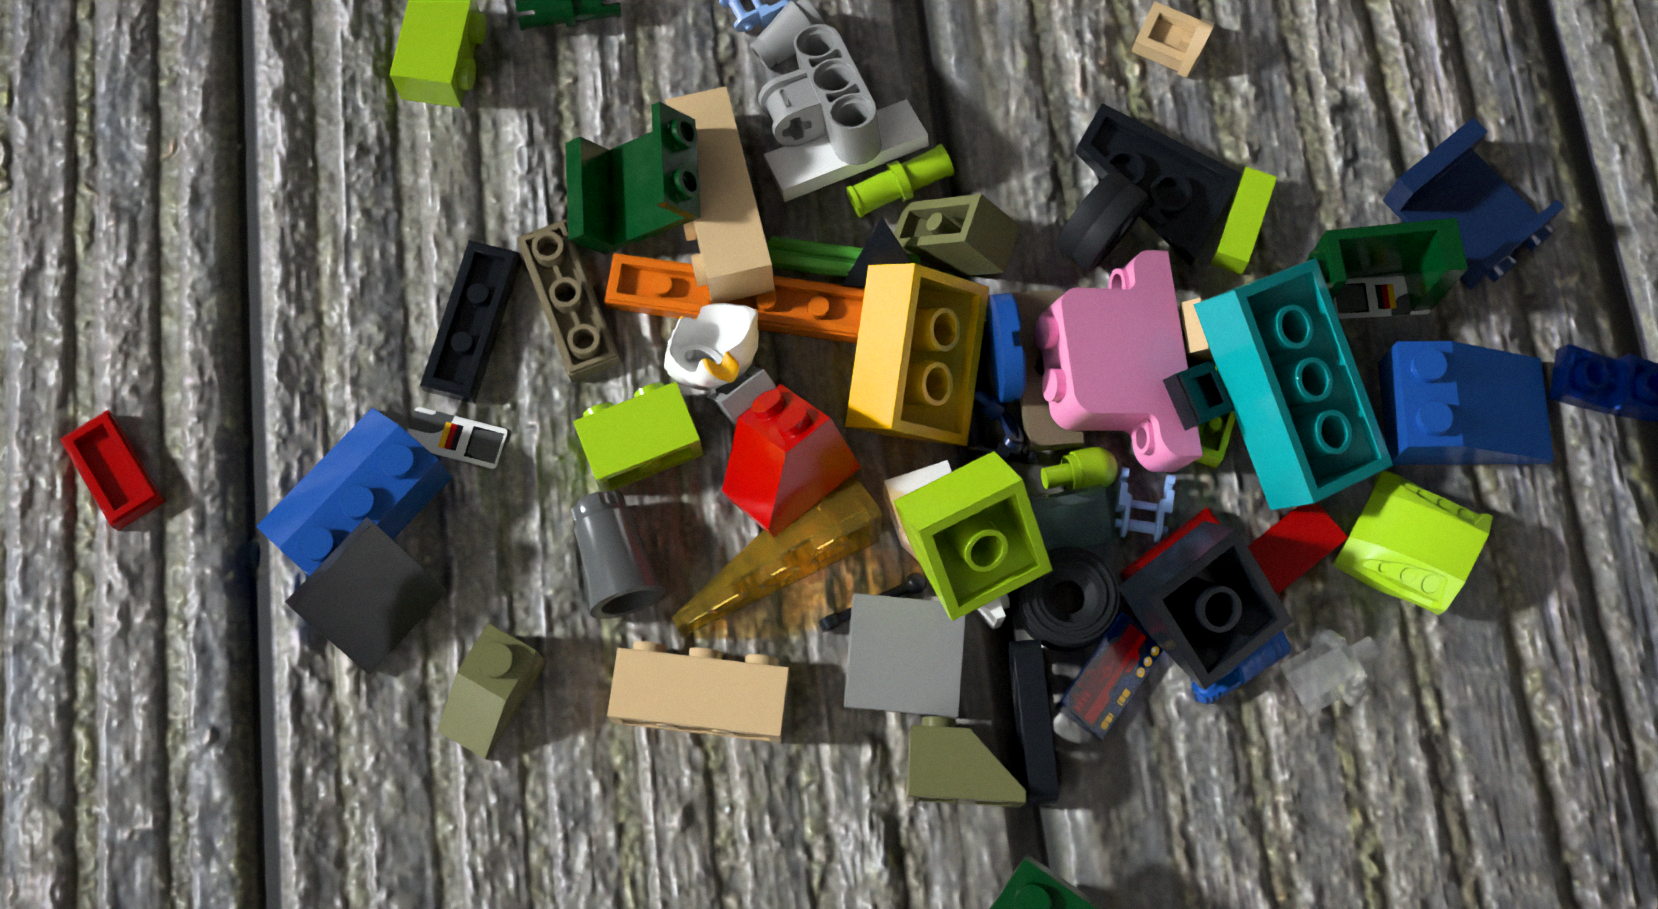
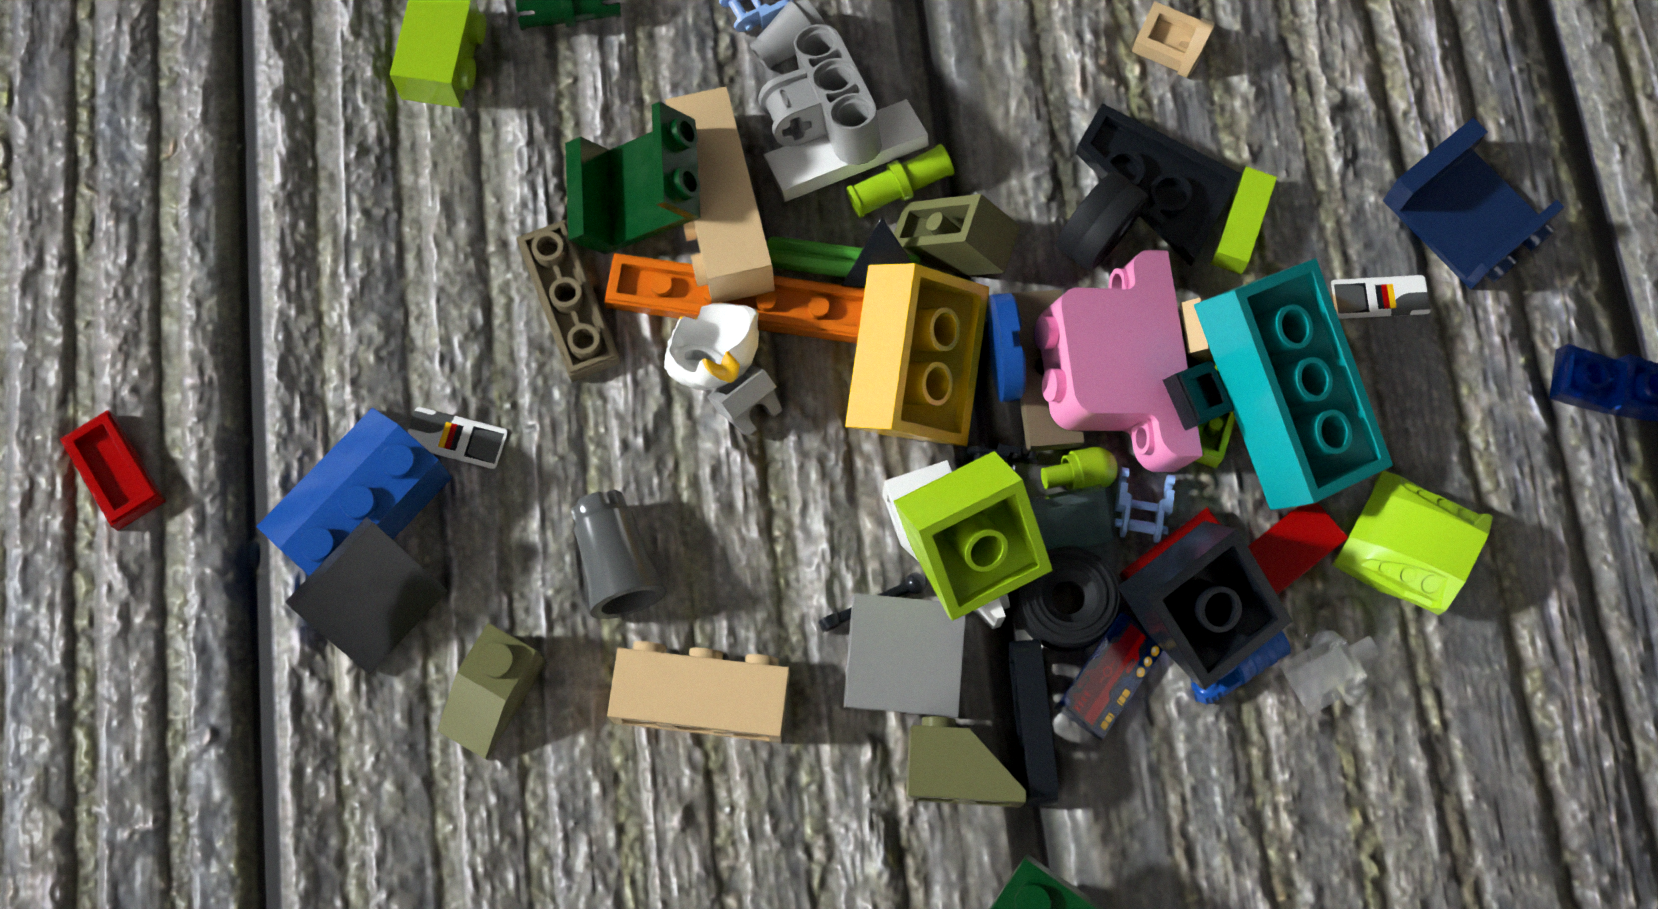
(471, 322): black tile -> none
(638, 436): lime brick -> none
(784, 459): red slope -> none
(822, 536): clear yellow wedge -> none
(996, 410): dark blue piece -> none
(1424, 251): dark green panel -> none
(1463, 405): blue slope -> none

